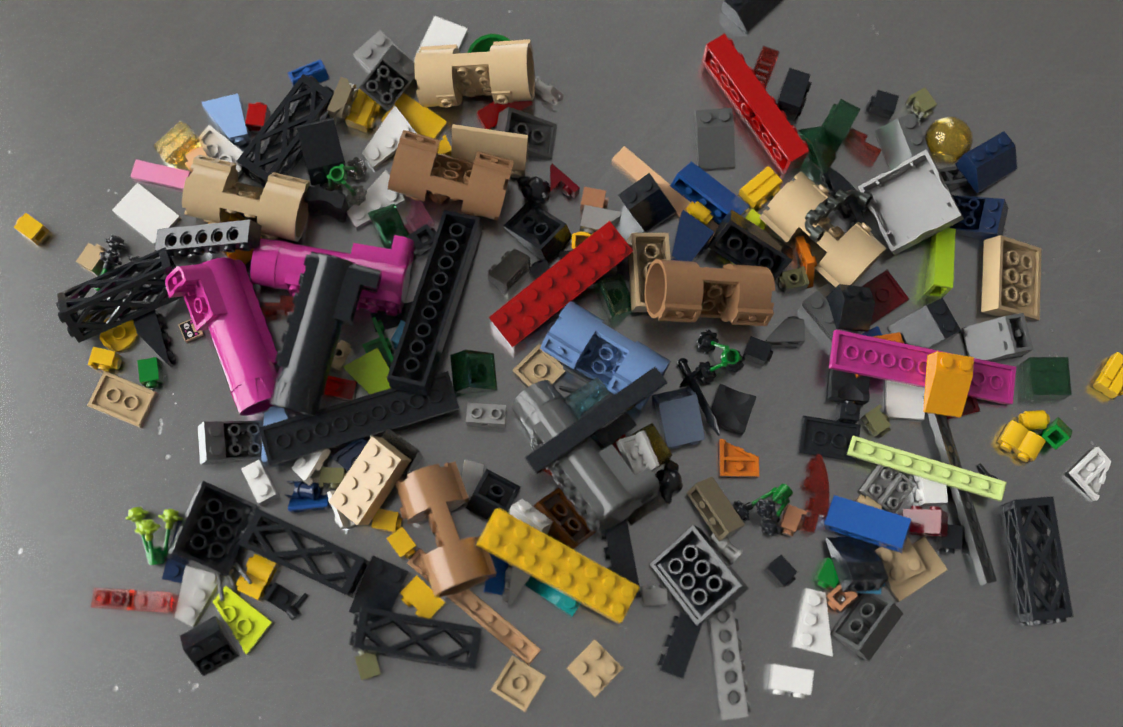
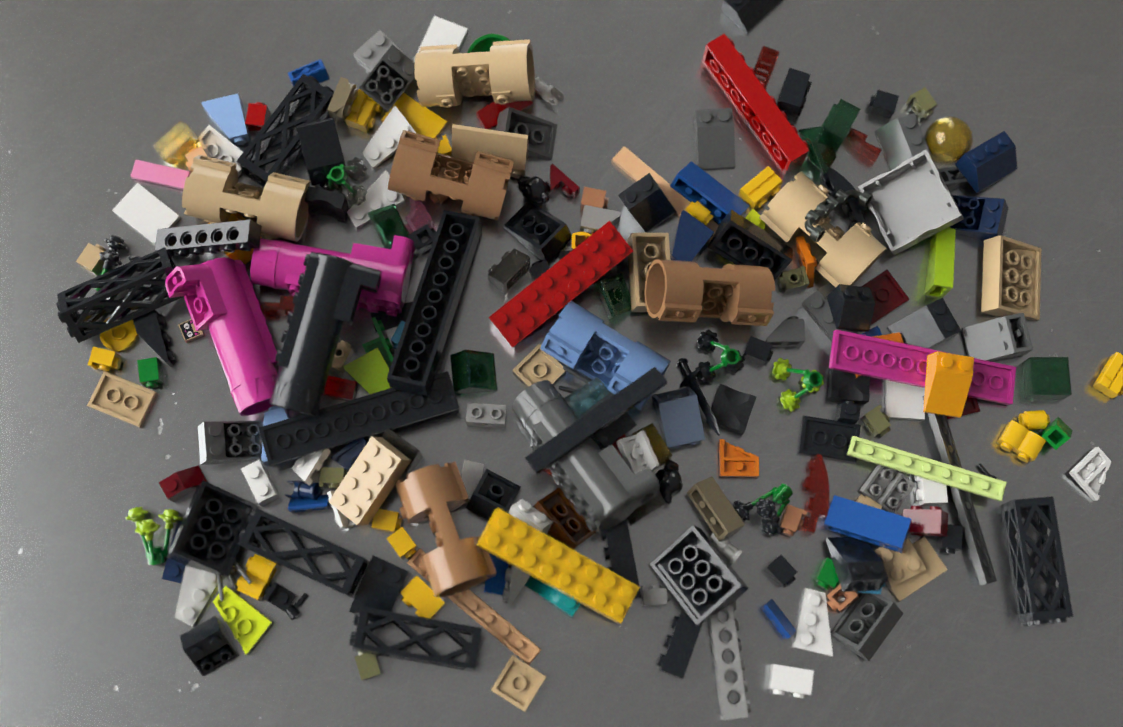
(31, 228): yellow brick -> none
(132, 600): clear red slope -> none
(182, 483): none -> dark red slope
(594, 668): tan plate -> none
(778, 619): none -> blue slope
(811, 382): none -> lime plant

